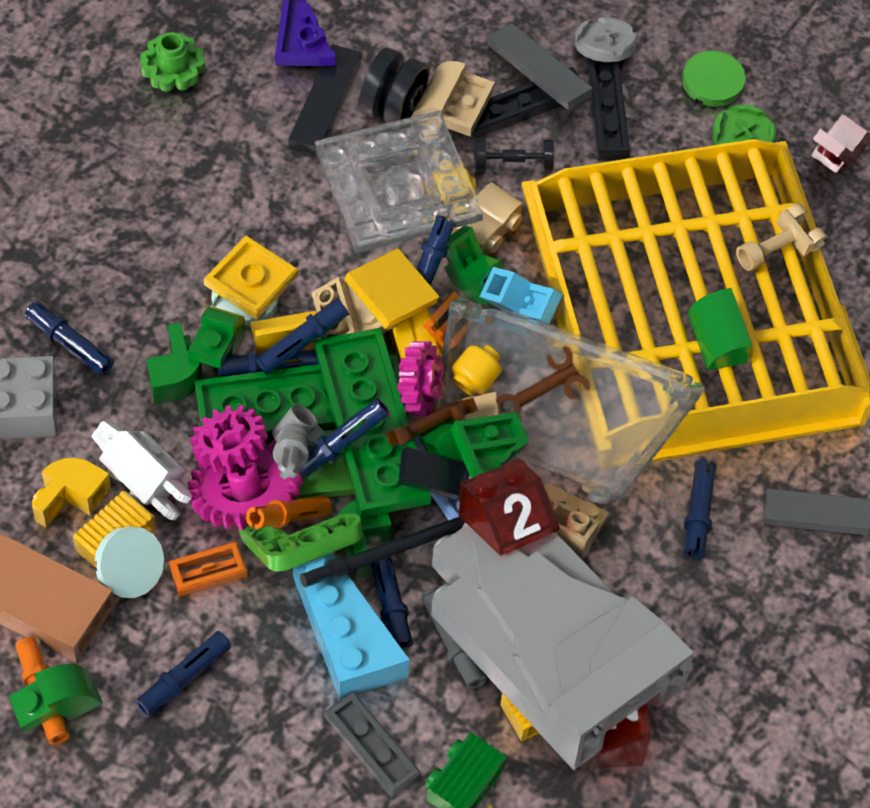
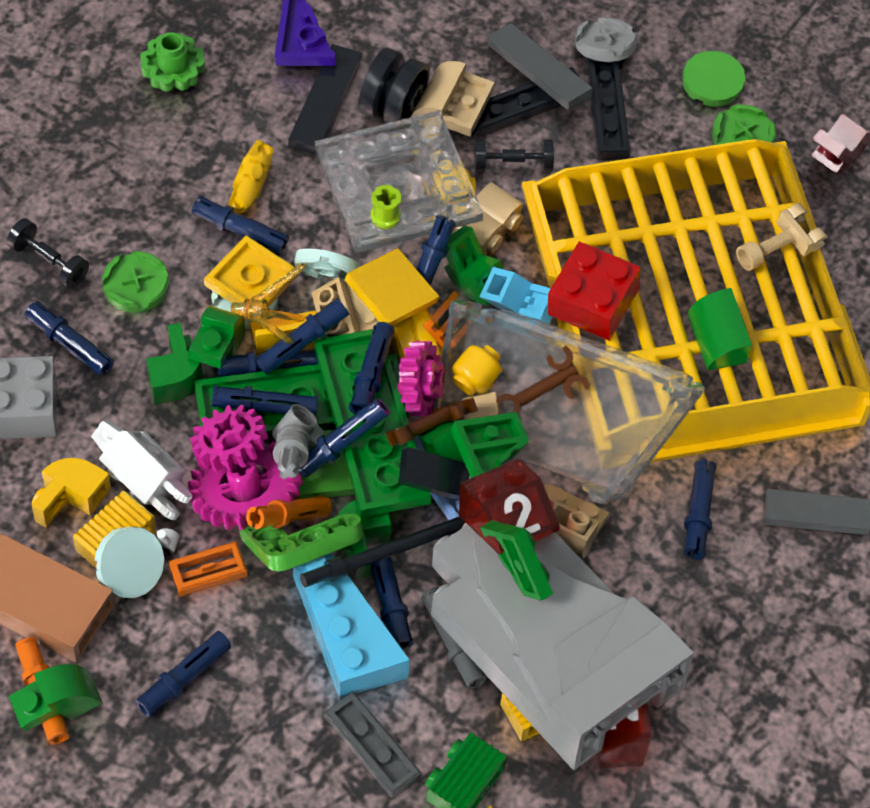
(23, 235): none -> black wheel
(135, 282): none -> bright green tile
(168, 539): none -> white hand
(223, 397): none -> dark blue pin
(228, 219): none -> dark blue pin
(251, 176): none -> yellow hinge
(258, 311): none -> clear yellow plant
(324, 263): none -> light aqua tile
(368, 380): none -> dark blue pin
(385, 208): none -> lime bush
(520, 559): none -> green wing
(594, 290): none -> red brick

